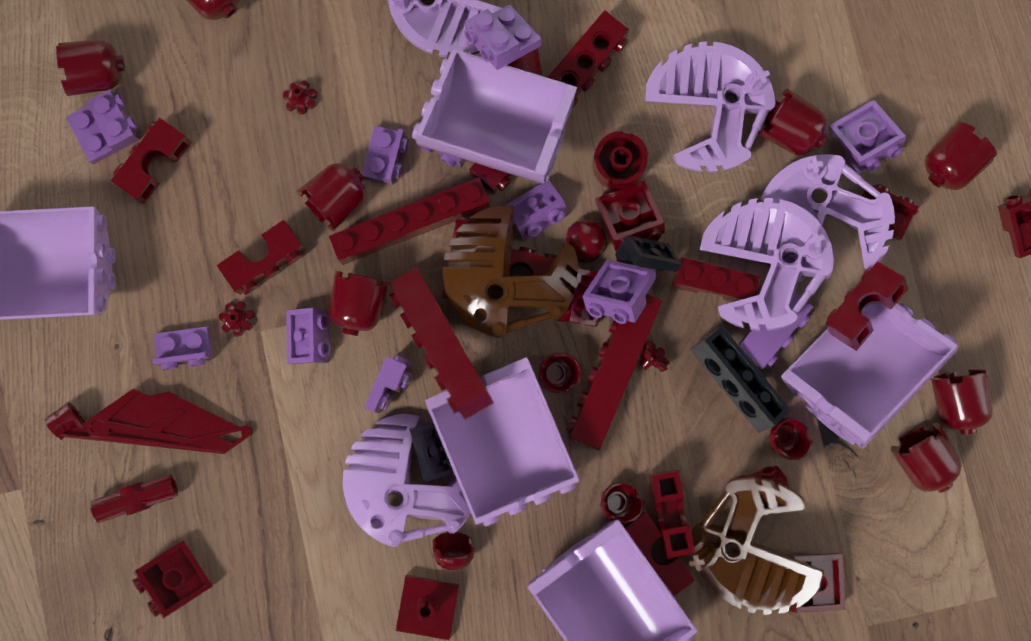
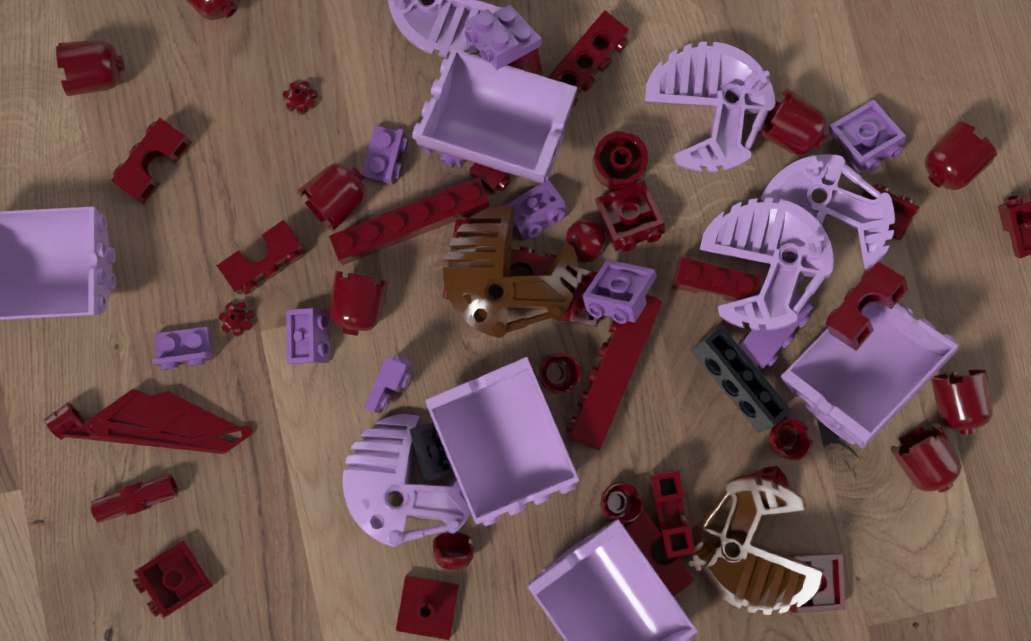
(103, 126): medium lavender plate -> none
(441, 344): dark red brick -> none
(648, 253): black bracket -> none
(654, 357): dark red plant -> none

